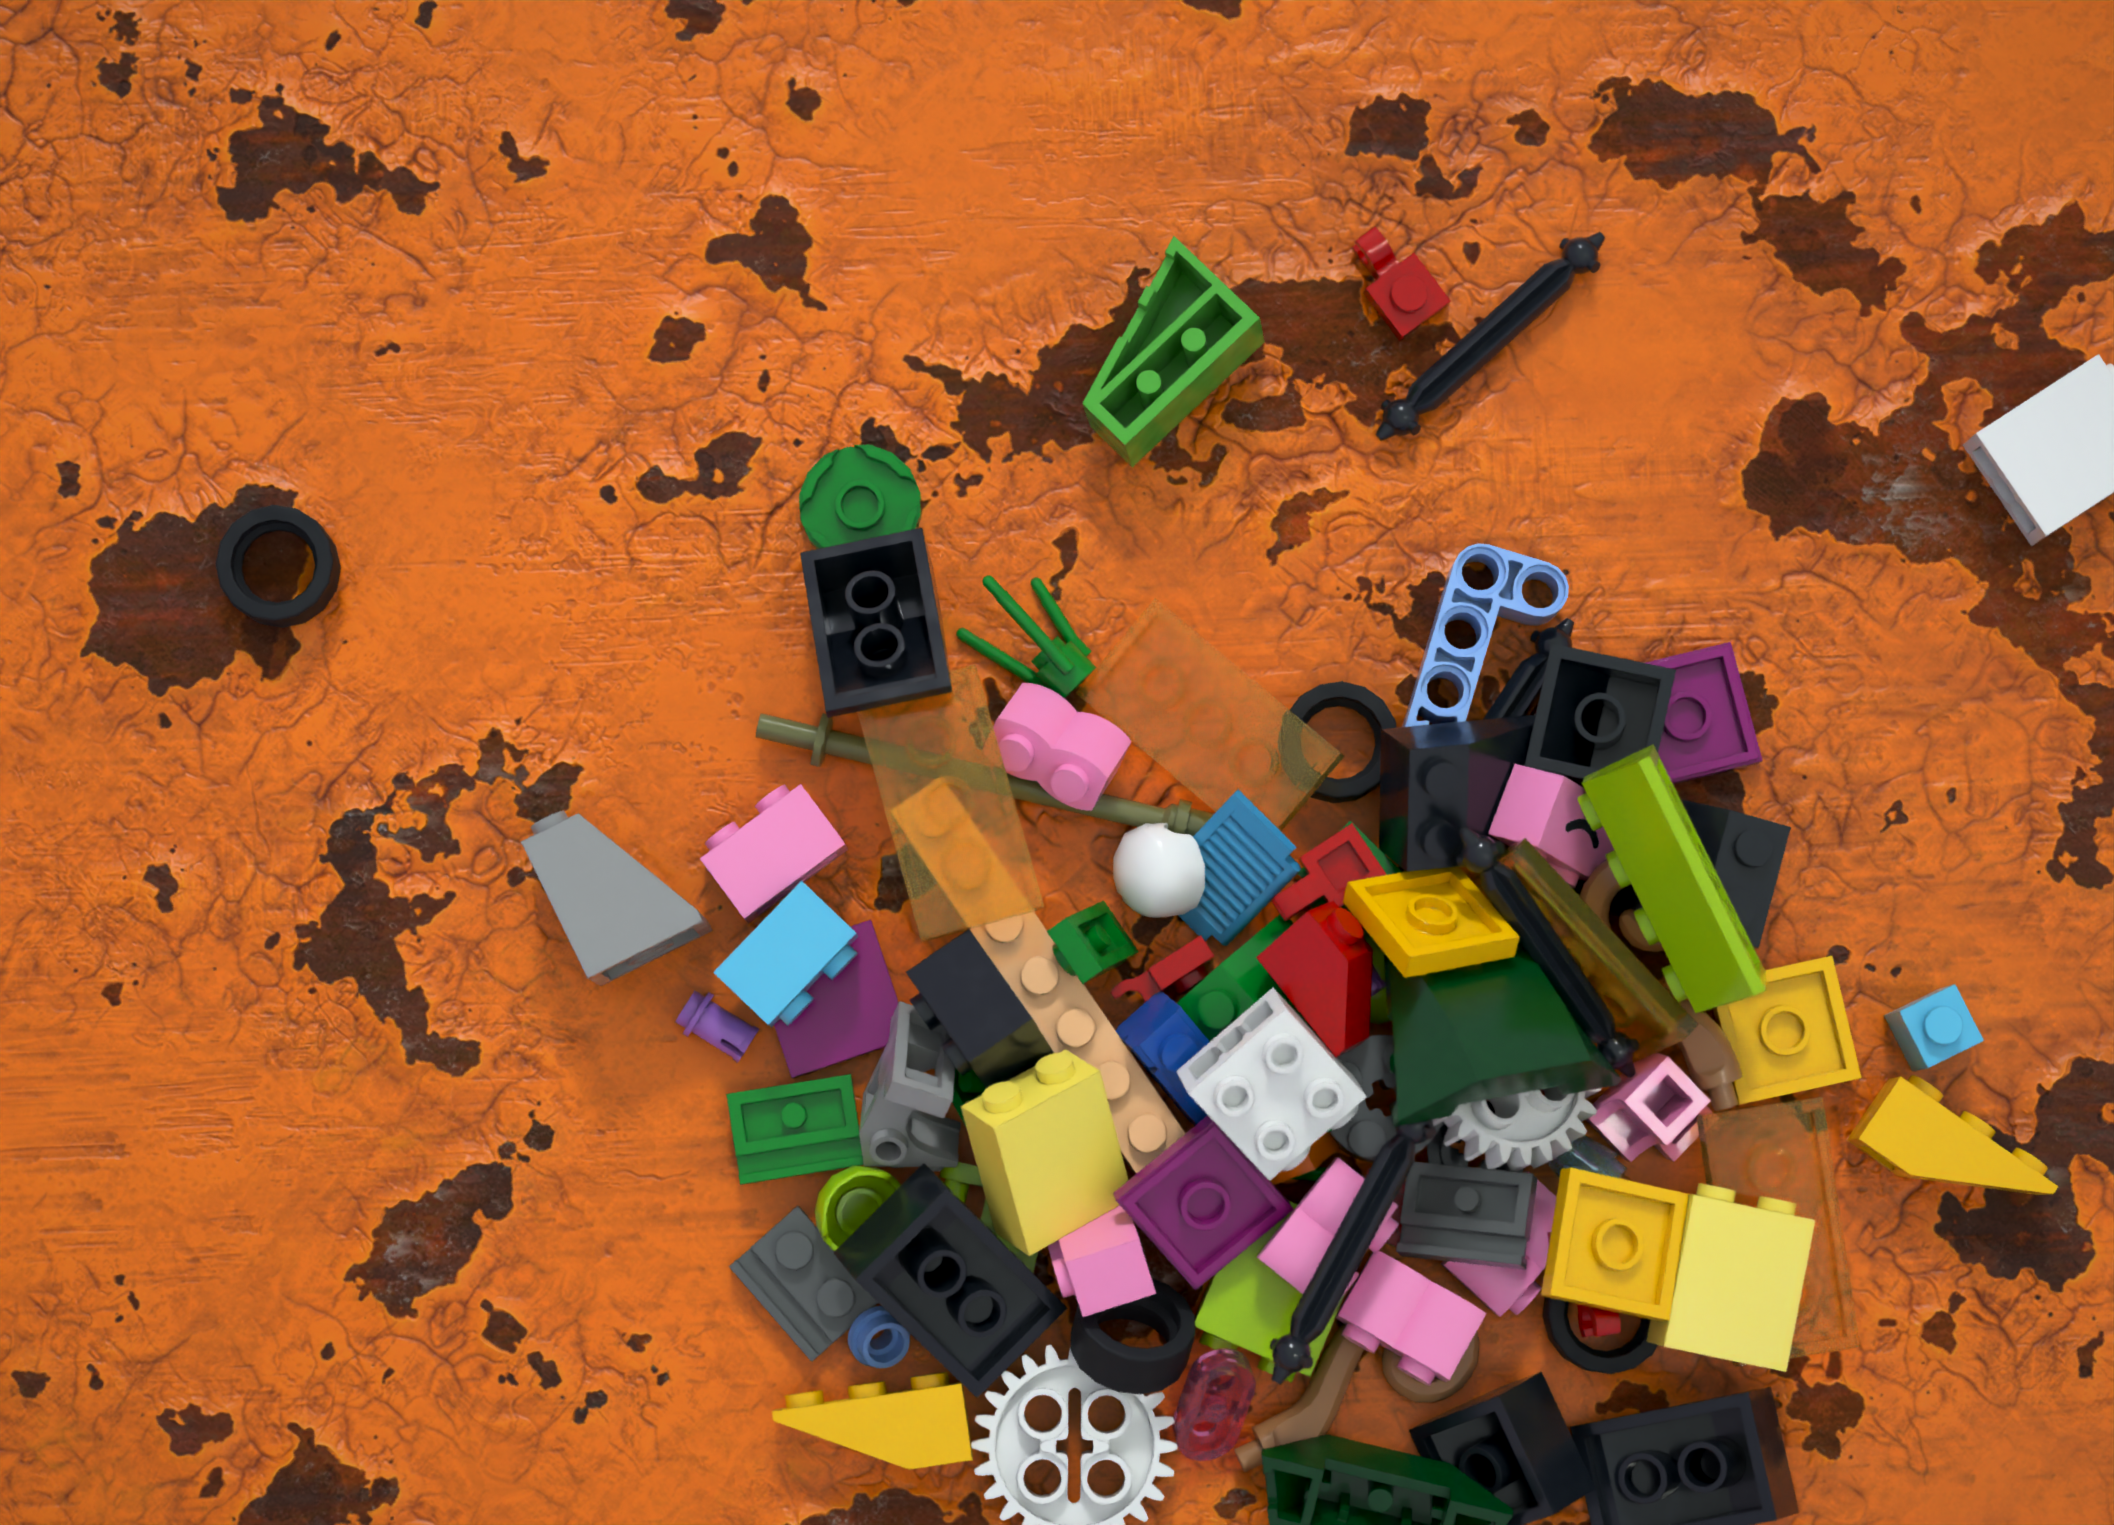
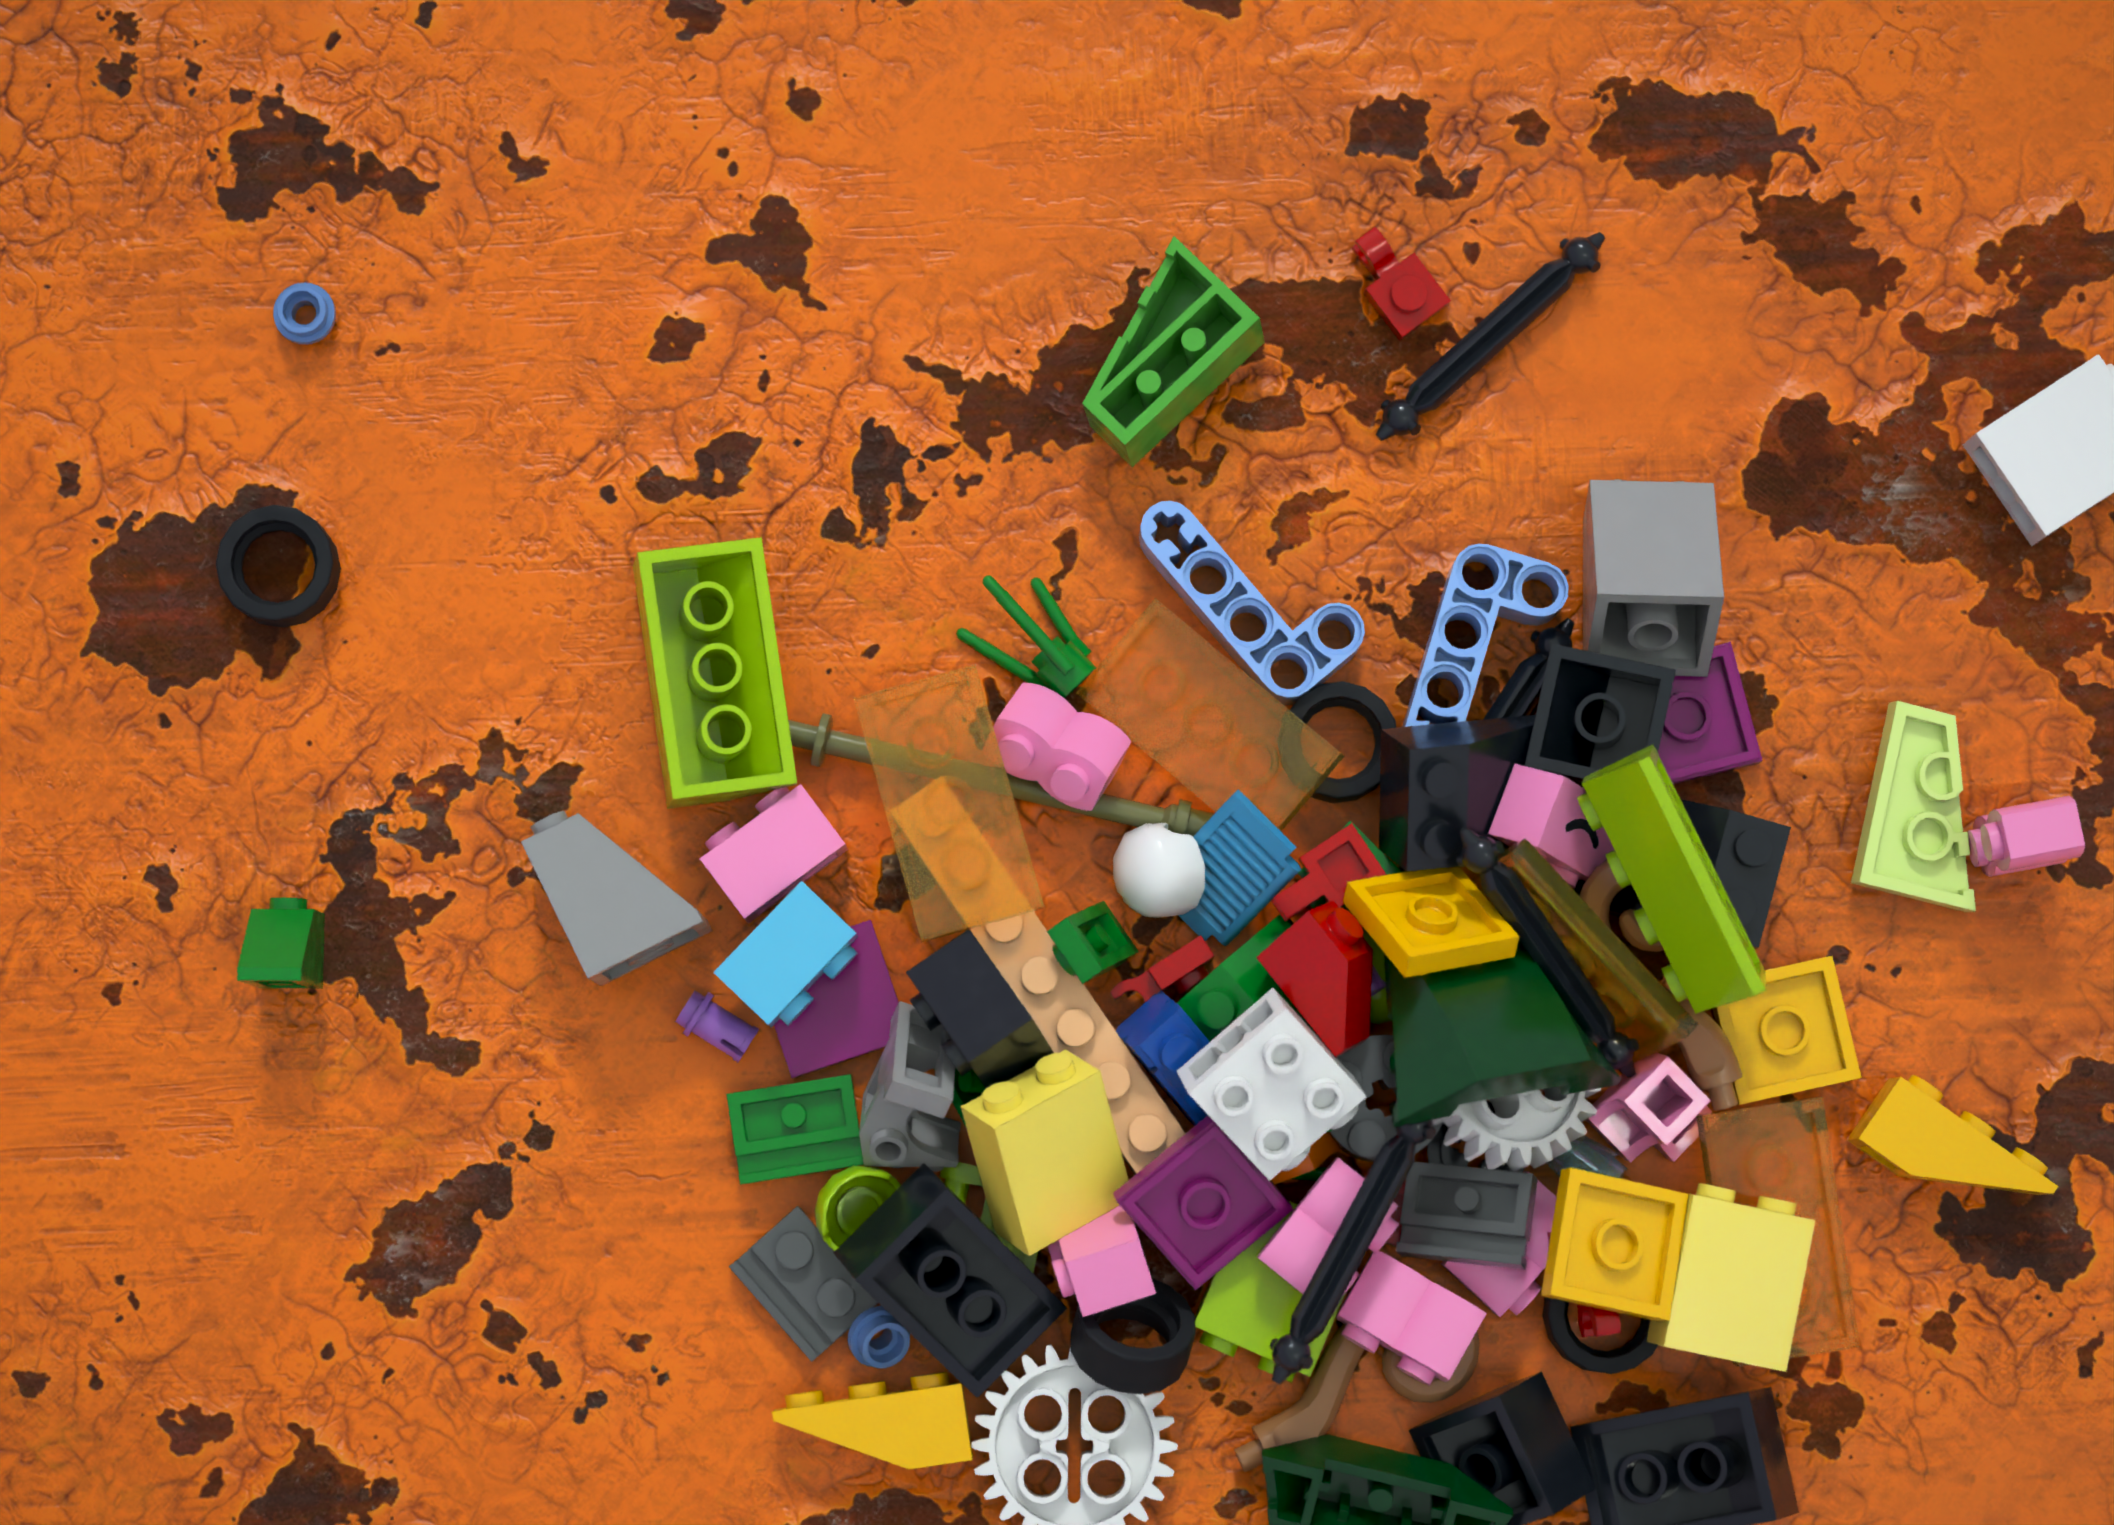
(283, 946): none -> green slope
(296, 297): none -> medium blue plate
(714, 672): none -> lime slope
(876, 622): black slope -> none
(881, 503): green tile -> none
(1218, 1394): clear pink plate -> none
(1242, 597): none -> light blue beam
(1652, 573): none -> light grey slope
(1913, 813): none -> yellowish green wing
(1933, 1028): medium azure brick -> none
(2026, 836): none -> bright pink brick

